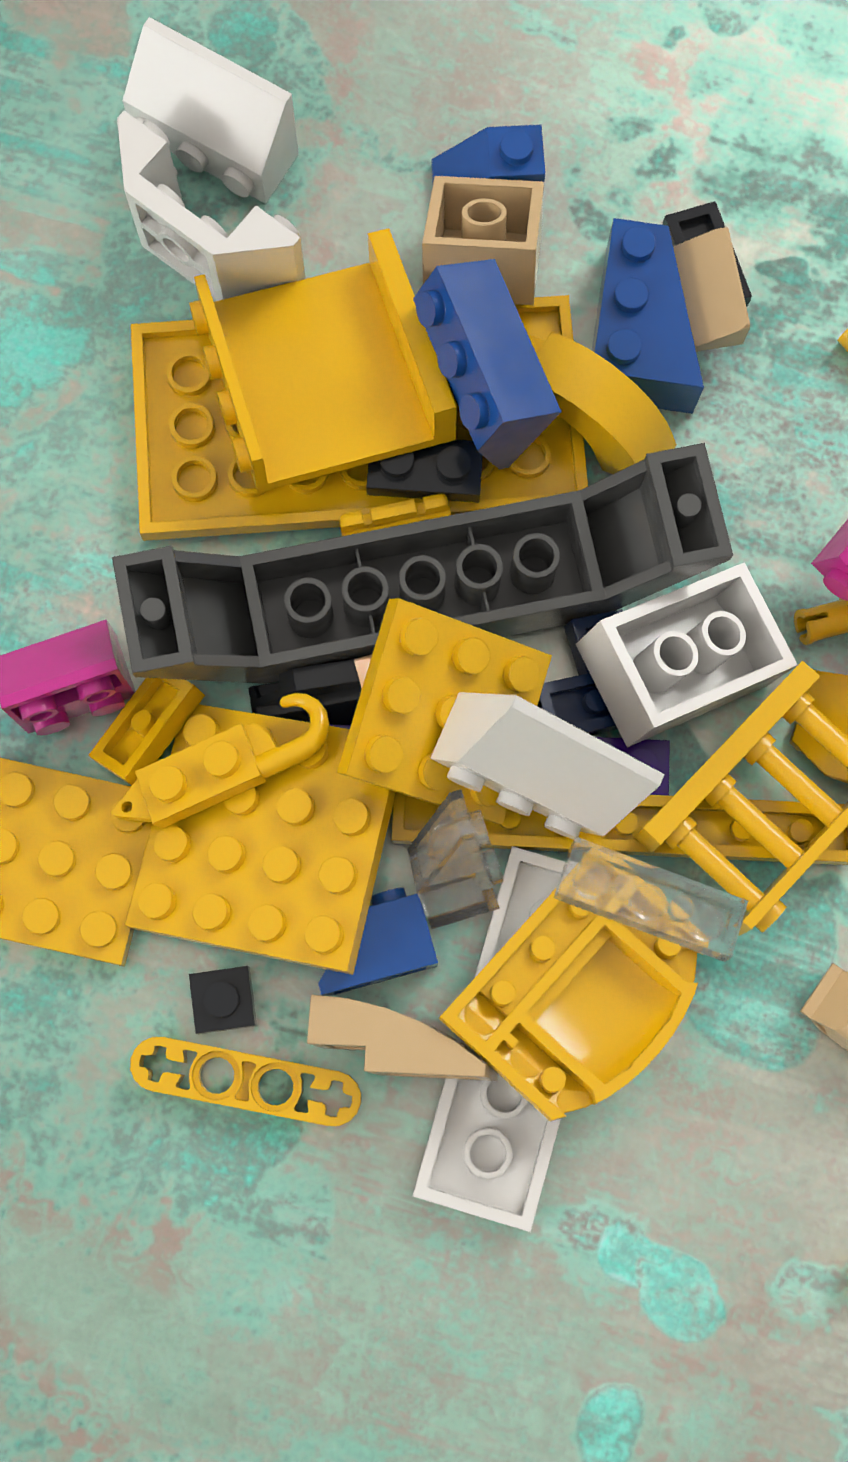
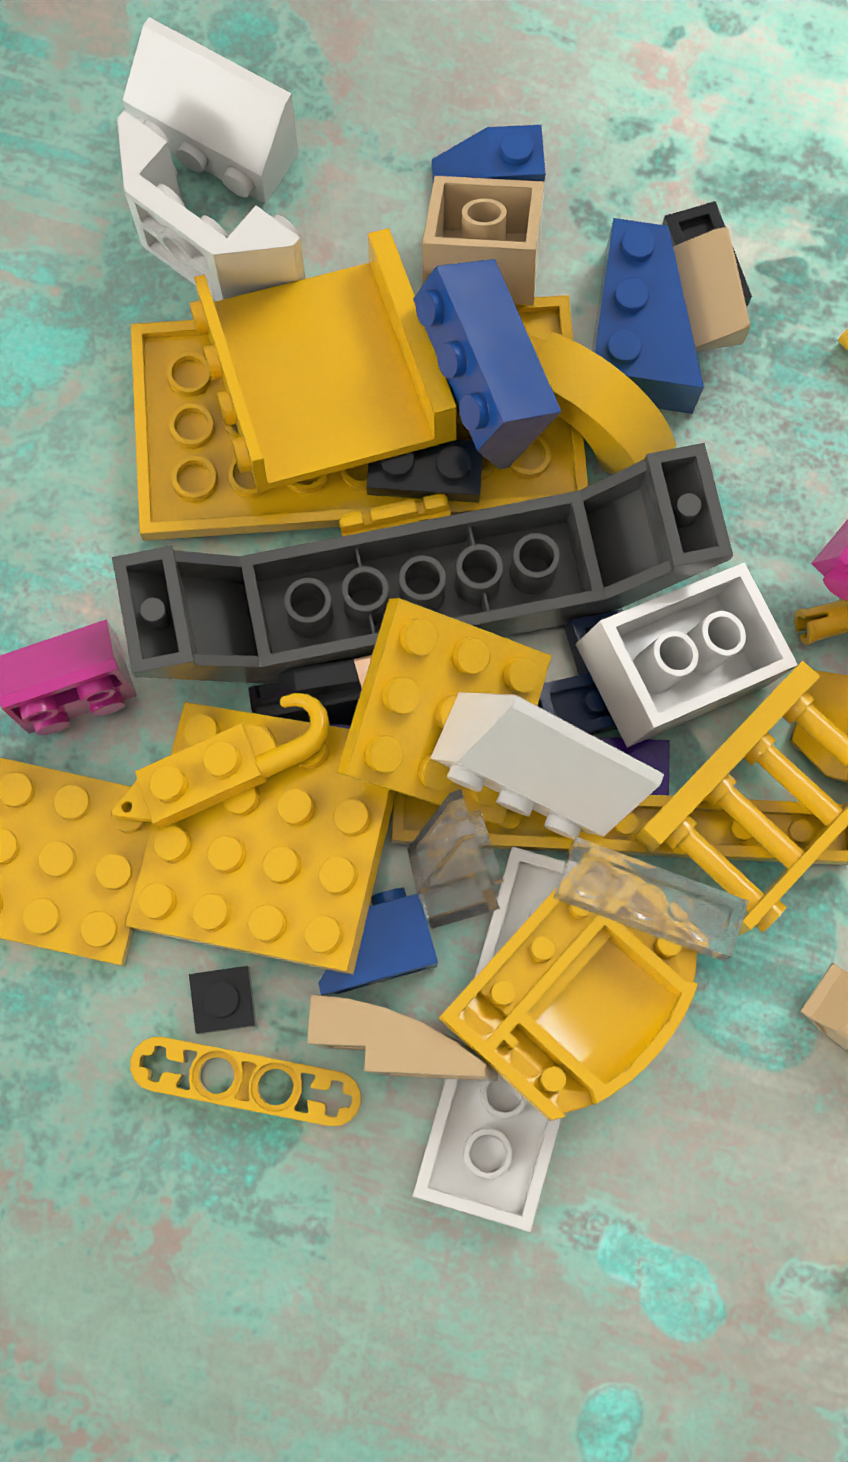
(146, 726): yellow plate -> none

